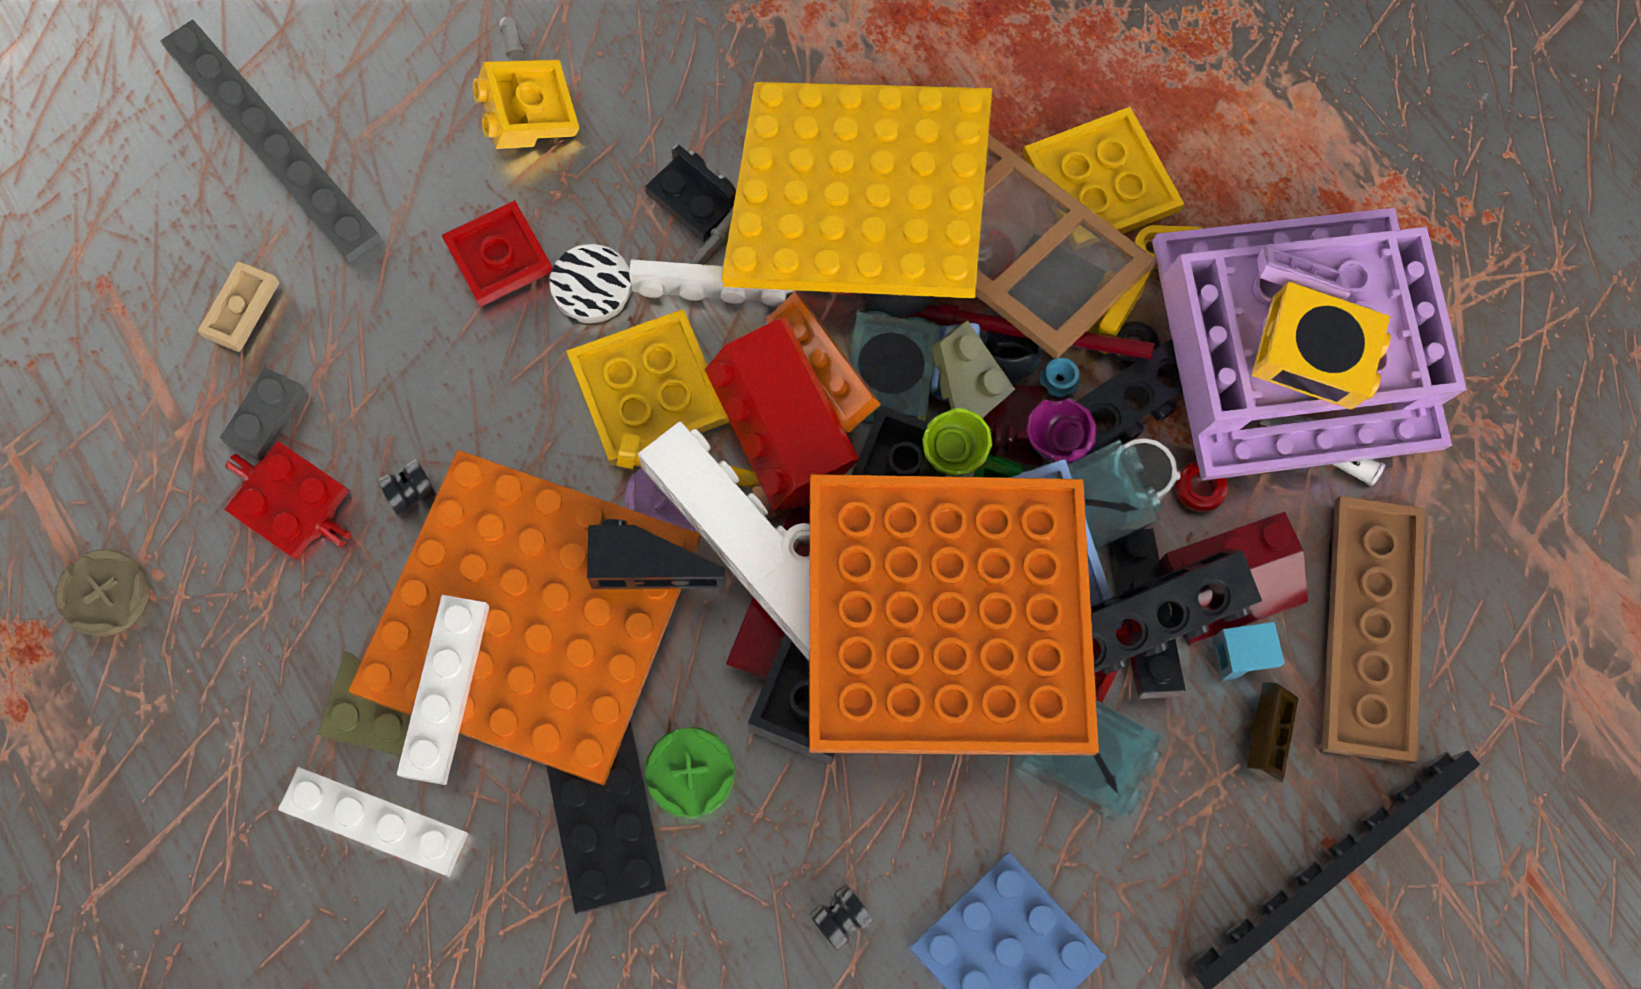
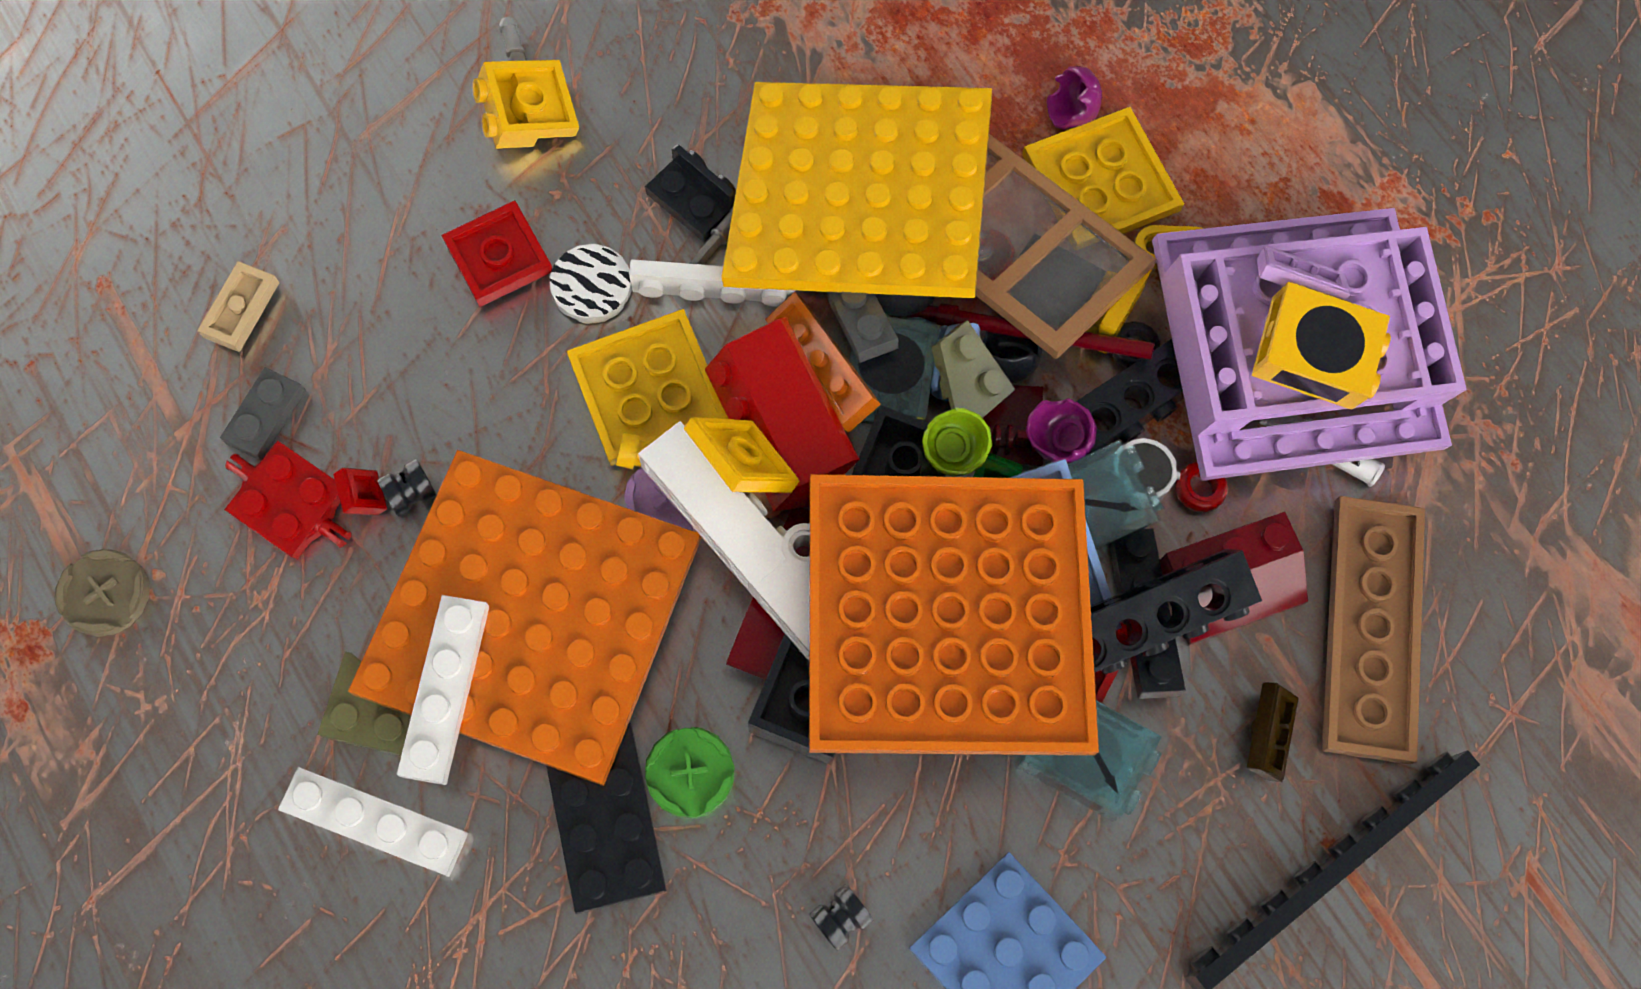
(271, 141): dark grey plate -> none
(359, 491): none -> red tile
(636, 559): black slope -> none
(741, 455): none -> yellow plate
(863, 324): none -> dark grey plate
(1064, 368): medium azure plate -> none
(1076, 99): none -> magenta hair
(1247, 650): medium azure panel -> none

